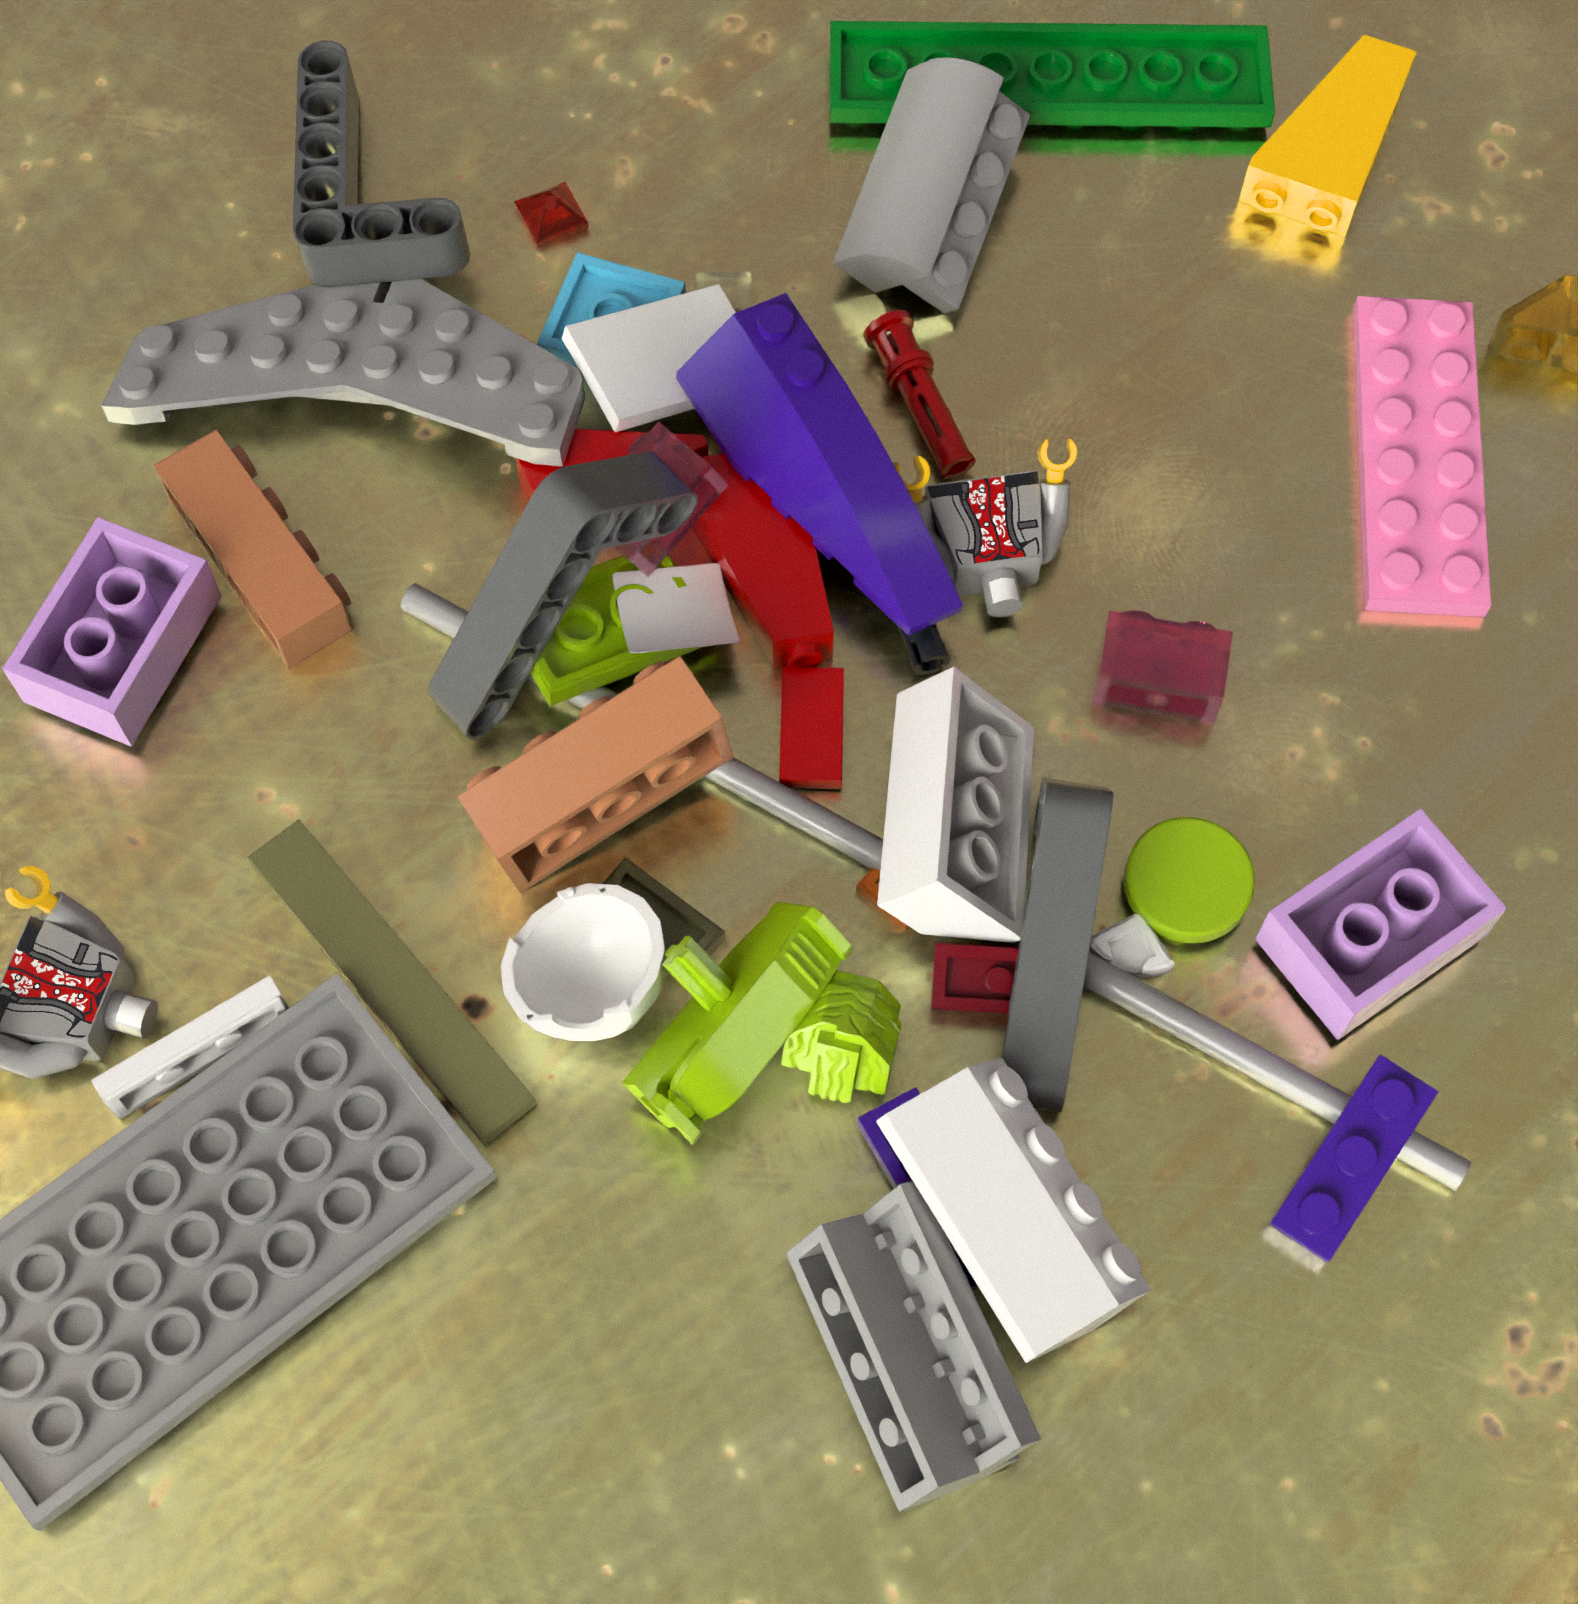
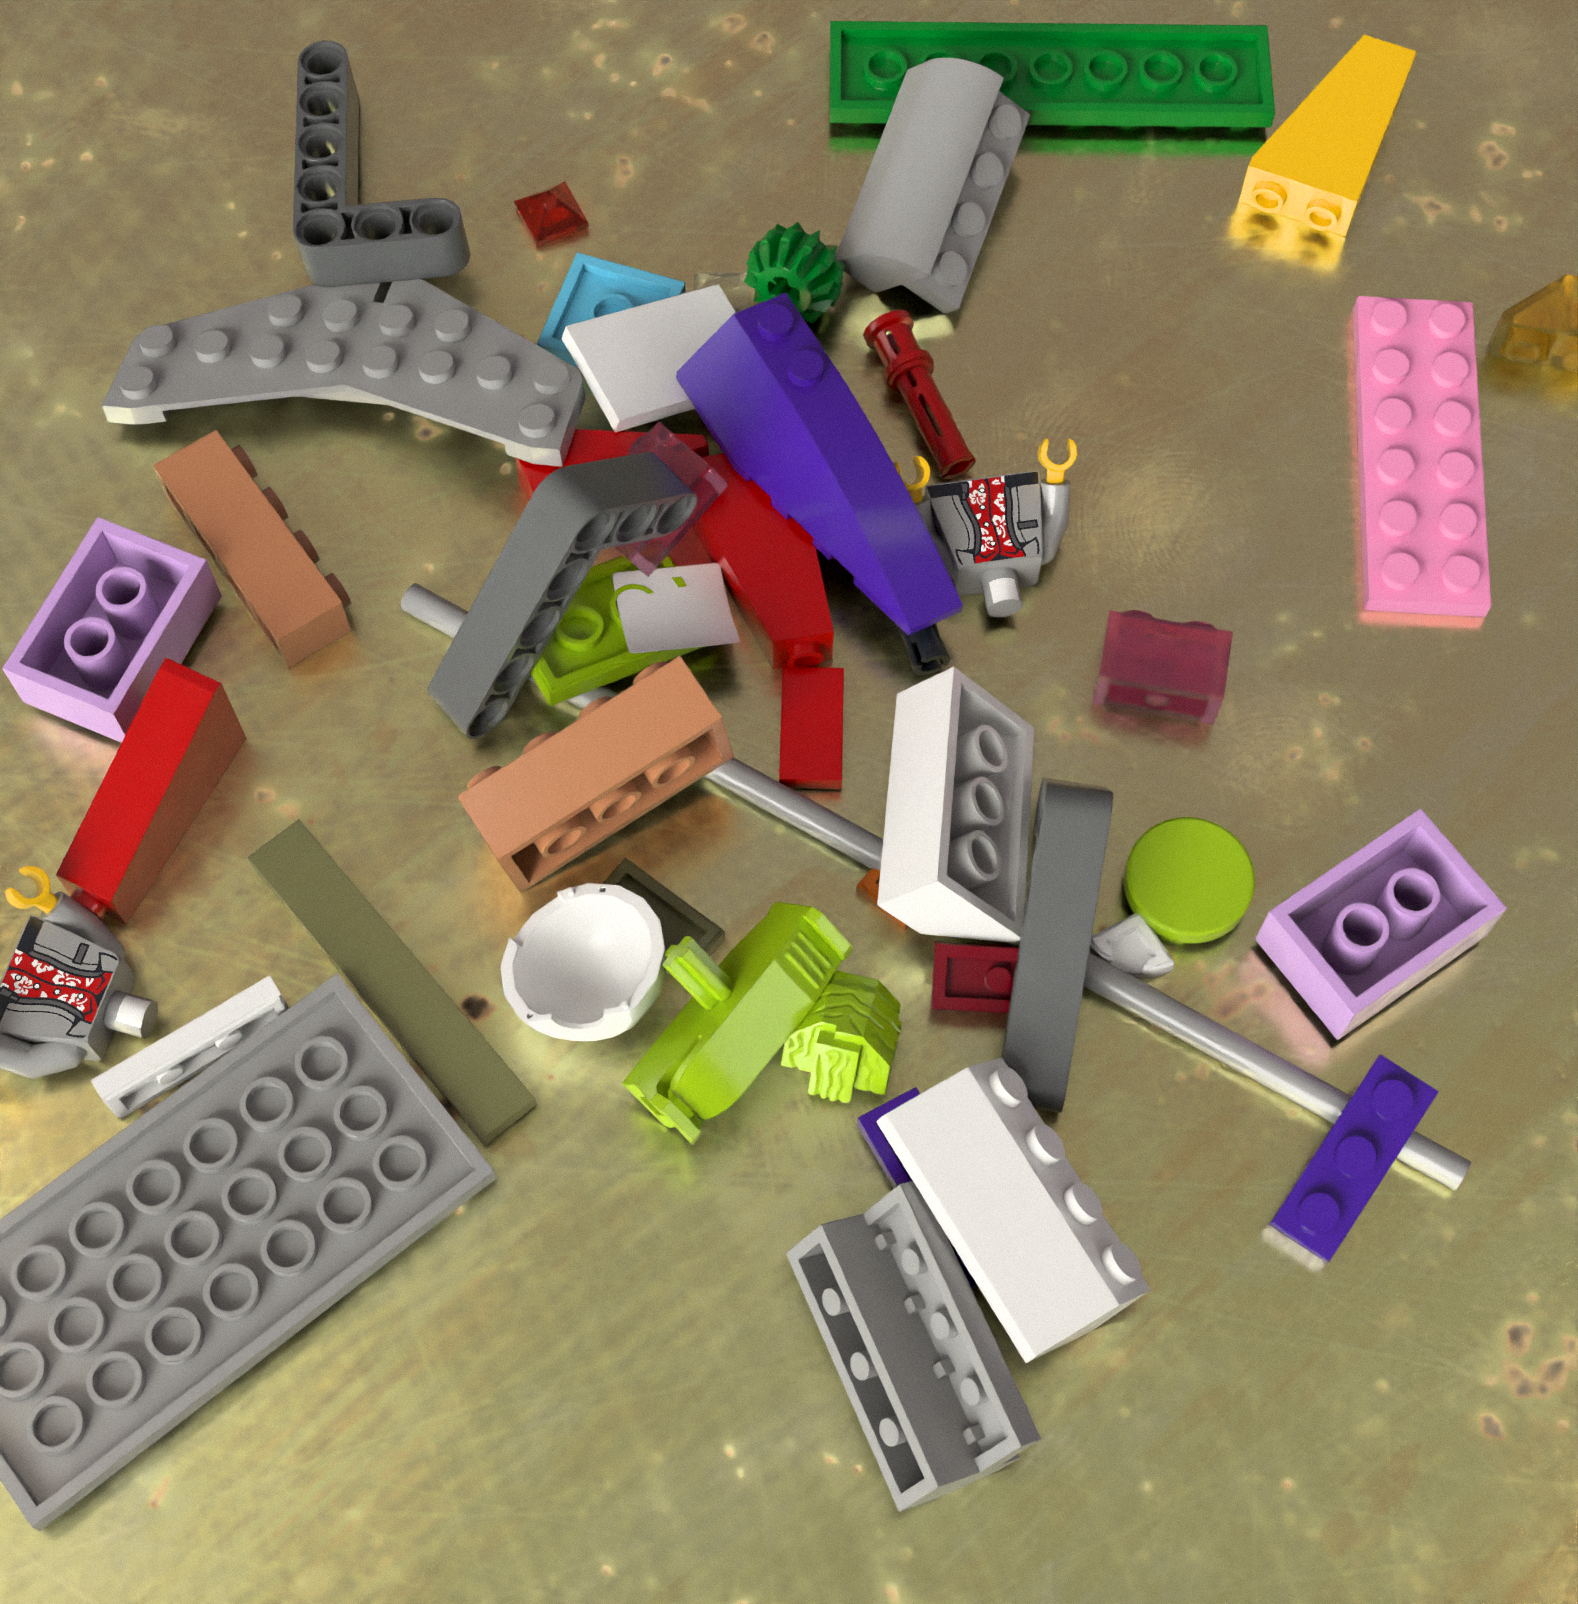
(152, 791): none -> red slope
(798, 266): none -> green gear

